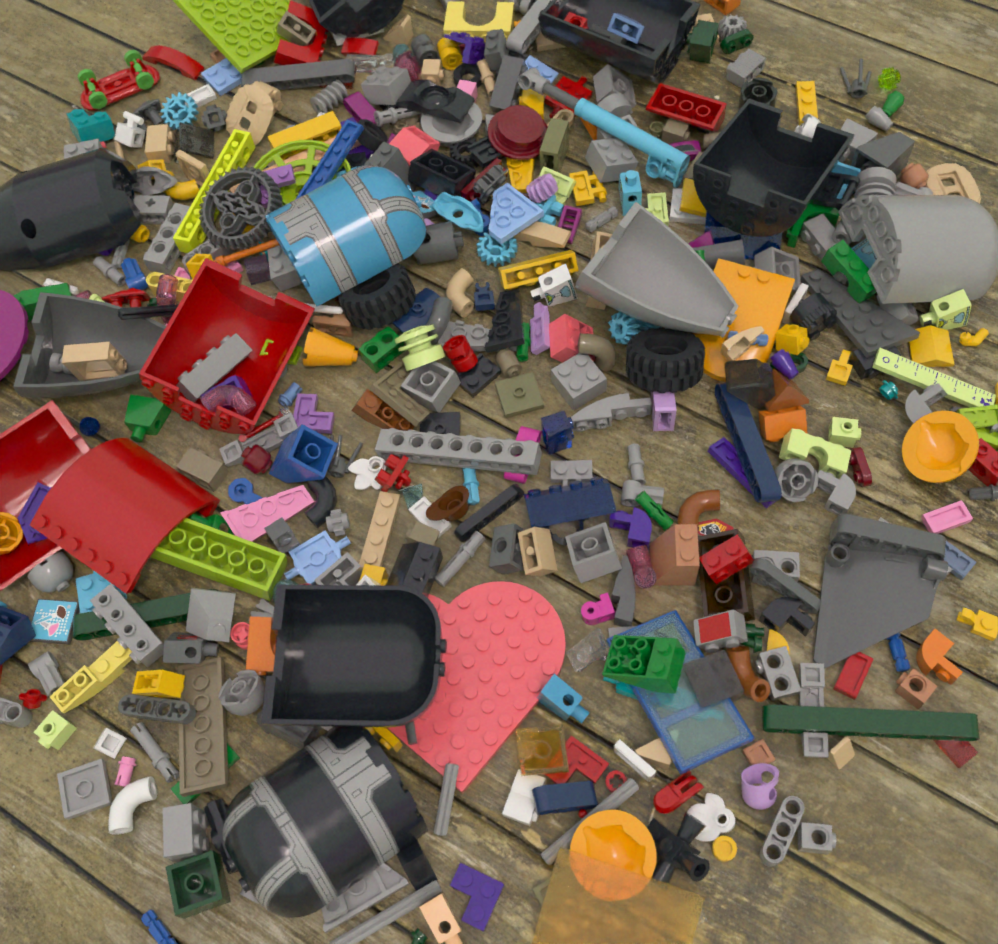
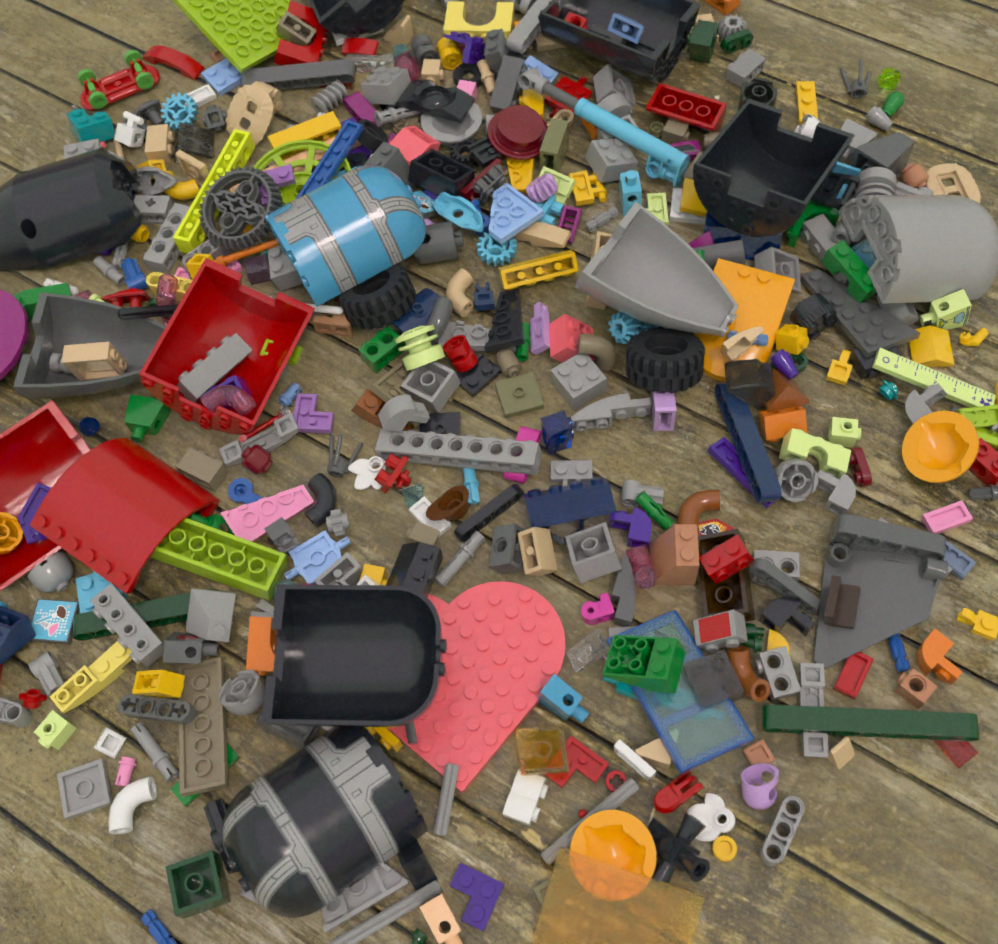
(184, 832): light grey brick -> none
(239, 633): coral wheel -> none
(303, 456): blue slope -> none
(327, 350): light orange cone -> none
(380, 529): tan plate -> none
(401, 410): none -> light grey brick
(555, 287): white torso -> none
(564, 797): dark blue beam -> none
(636, 463): light grey pin -> none
(799, 295): white tile -> none
(805, 841): light grey brick -> none
(841, 604): none -> dark brown panel

